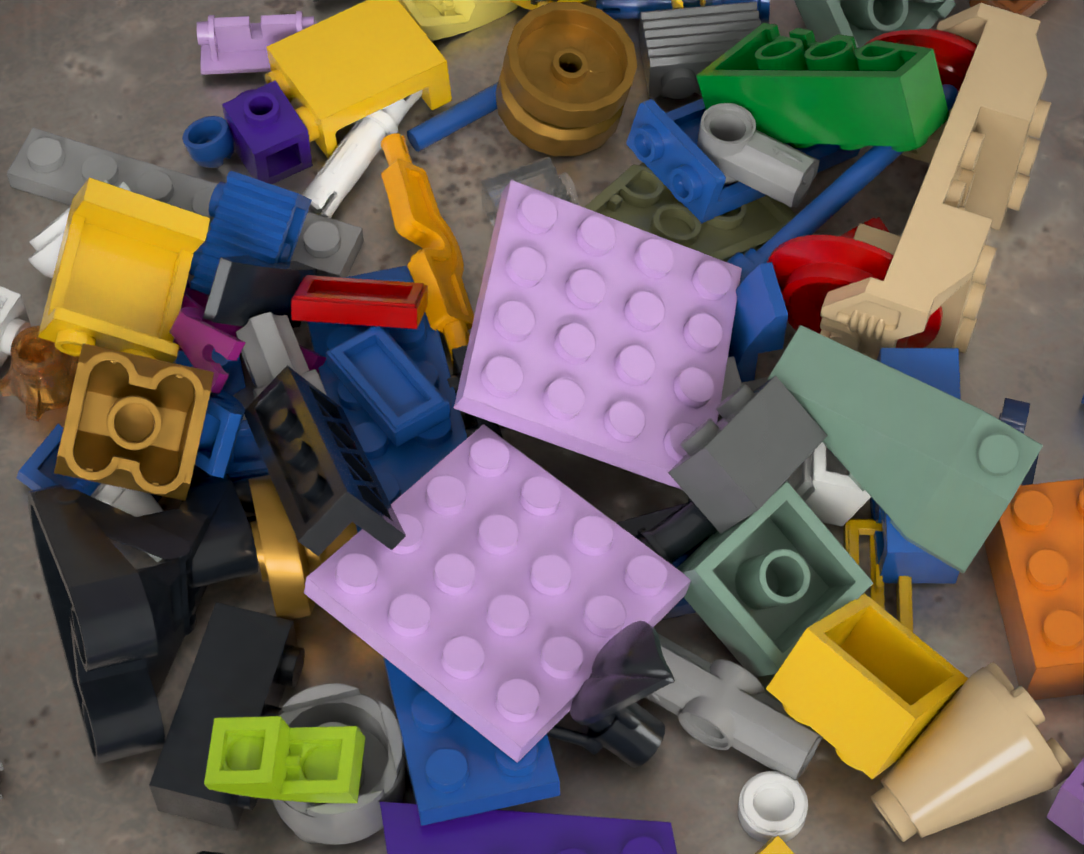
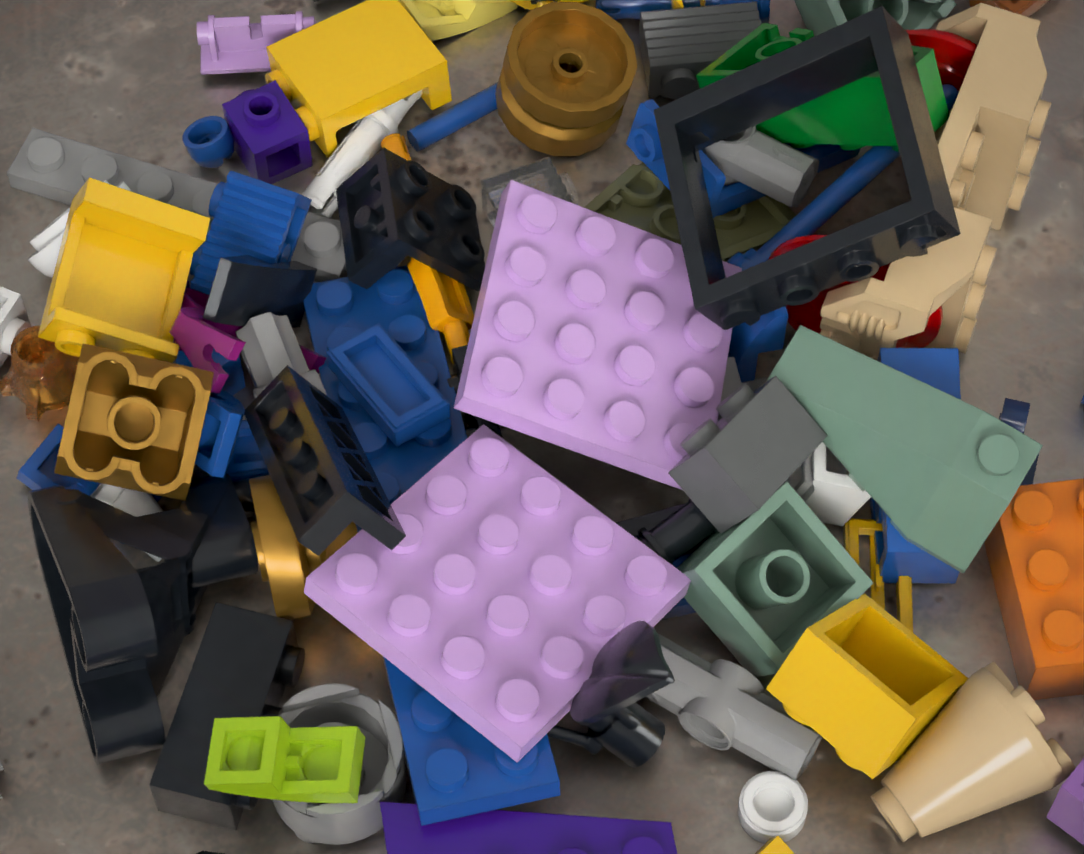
(360, 302): red tile -> none
(401, 211): none -> black bracket
(767, 90): none -> black window

